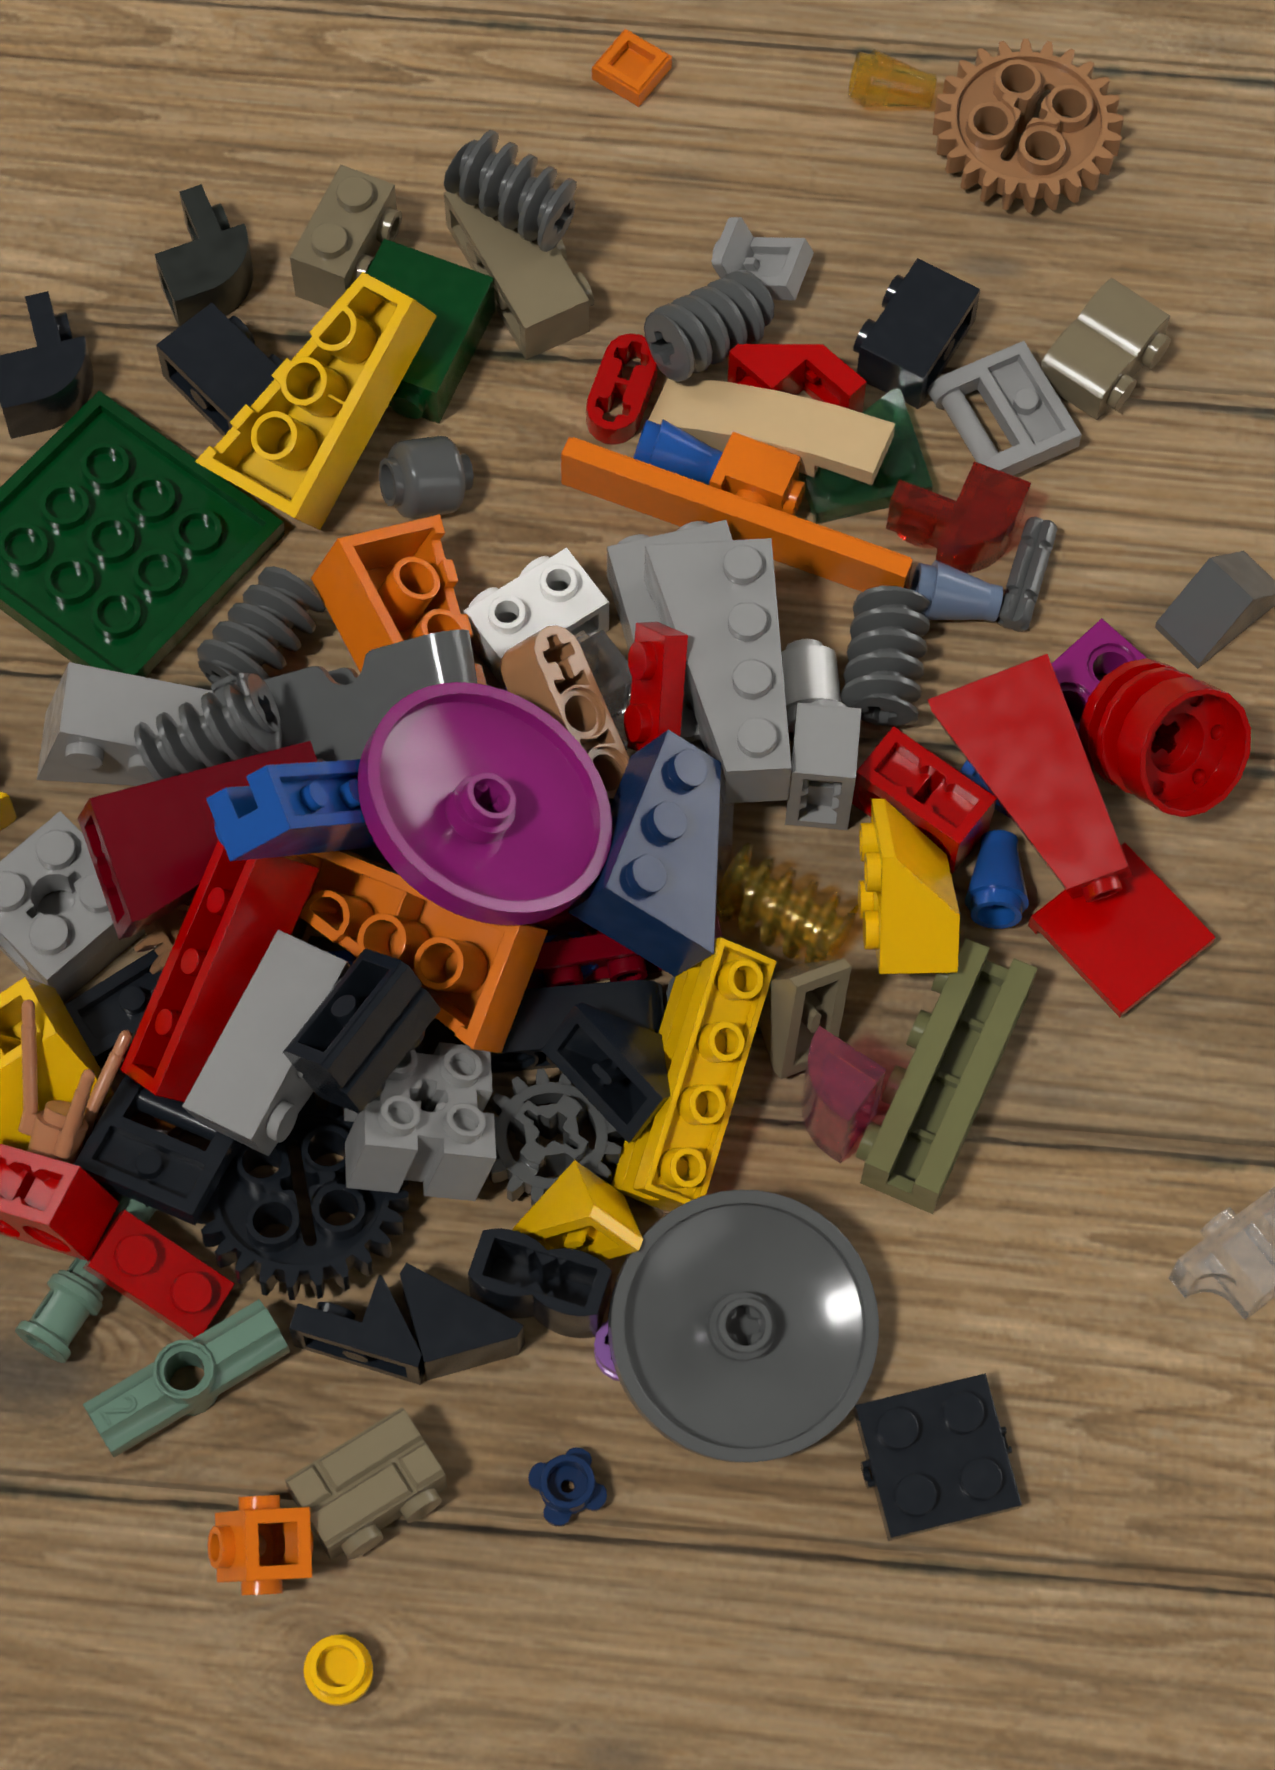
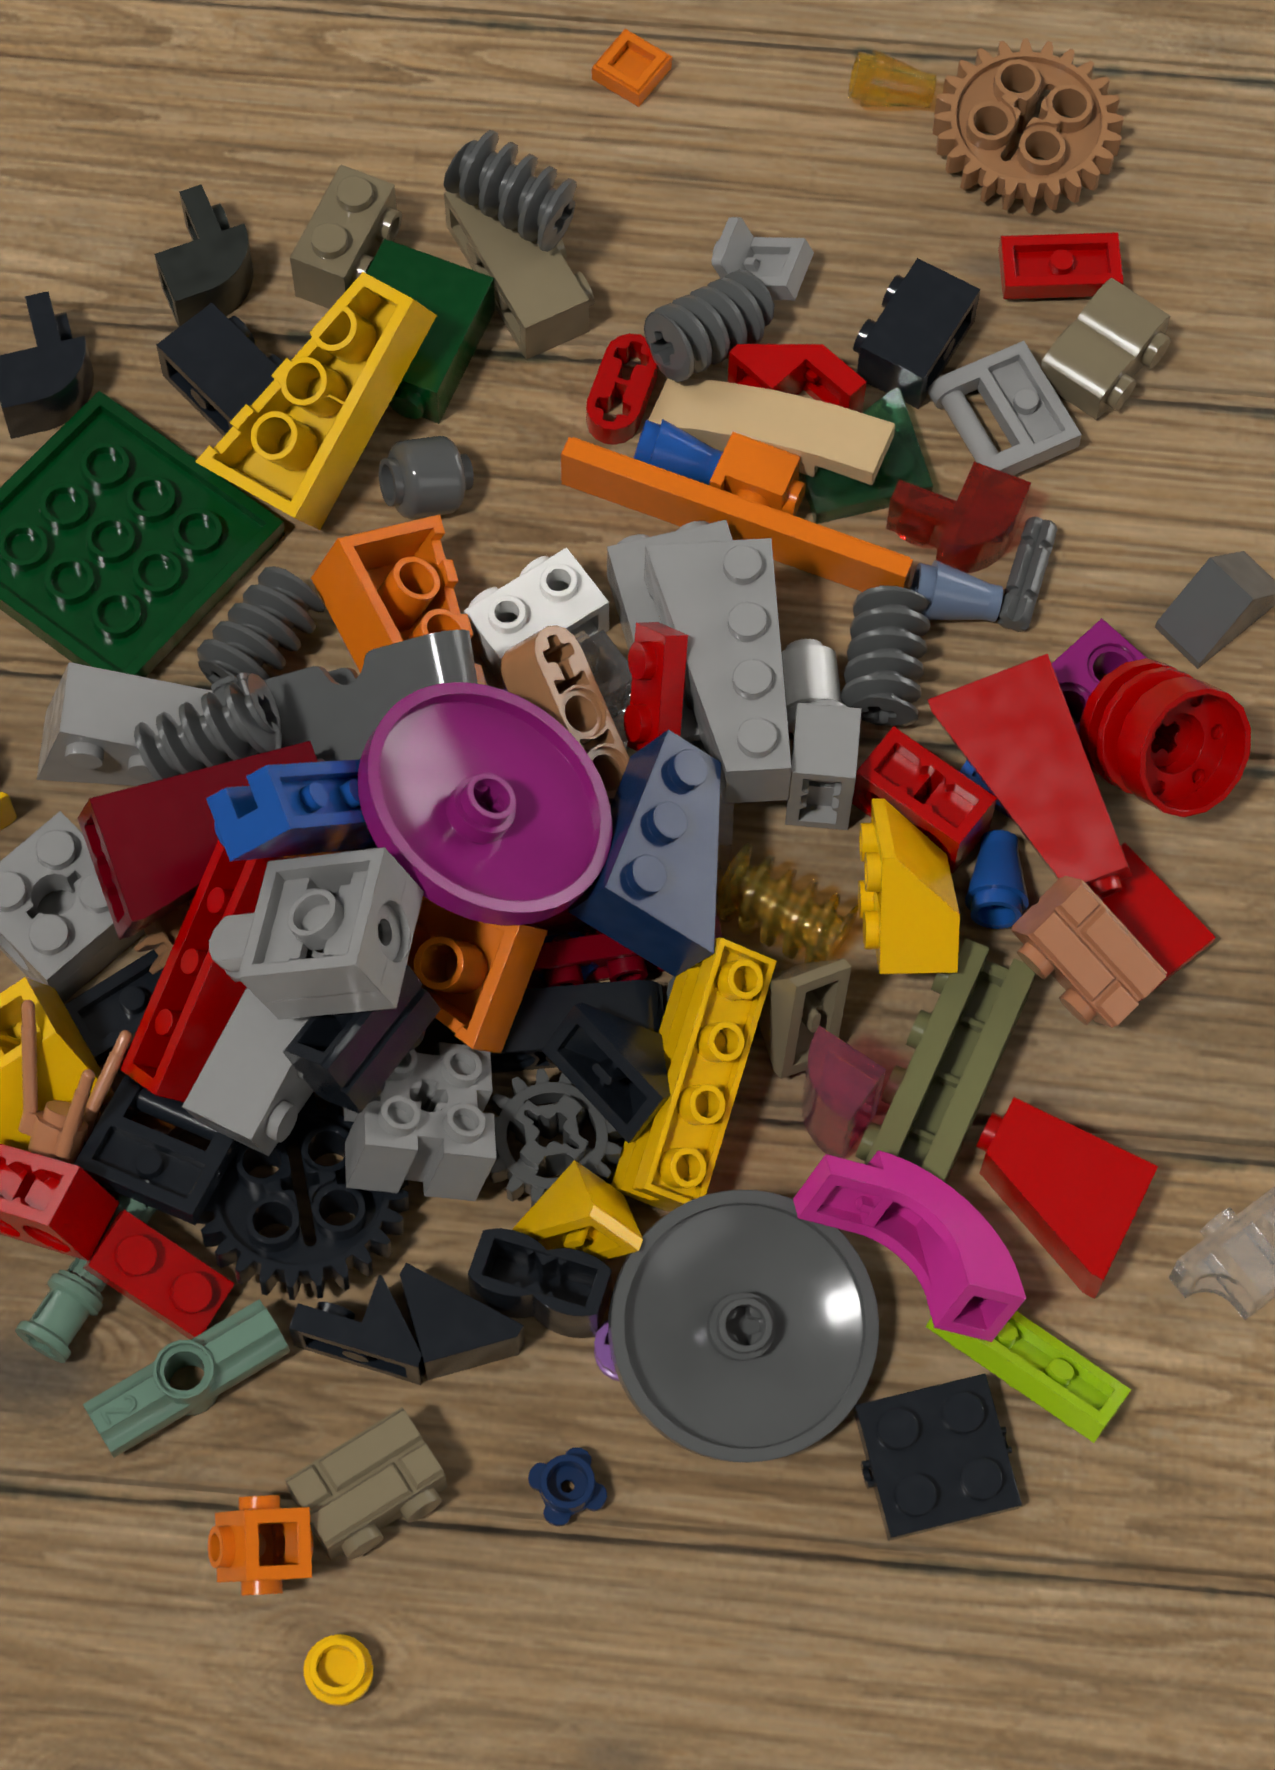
(324, 934): none -> light grey brick
(930, 1227): none -> dark pink arch
(1046, 1373): none -> lime plate
(1058, 264): none -> red plate
(1065, 1187): none -> red slope
(1087, 953): none -> nougat brick

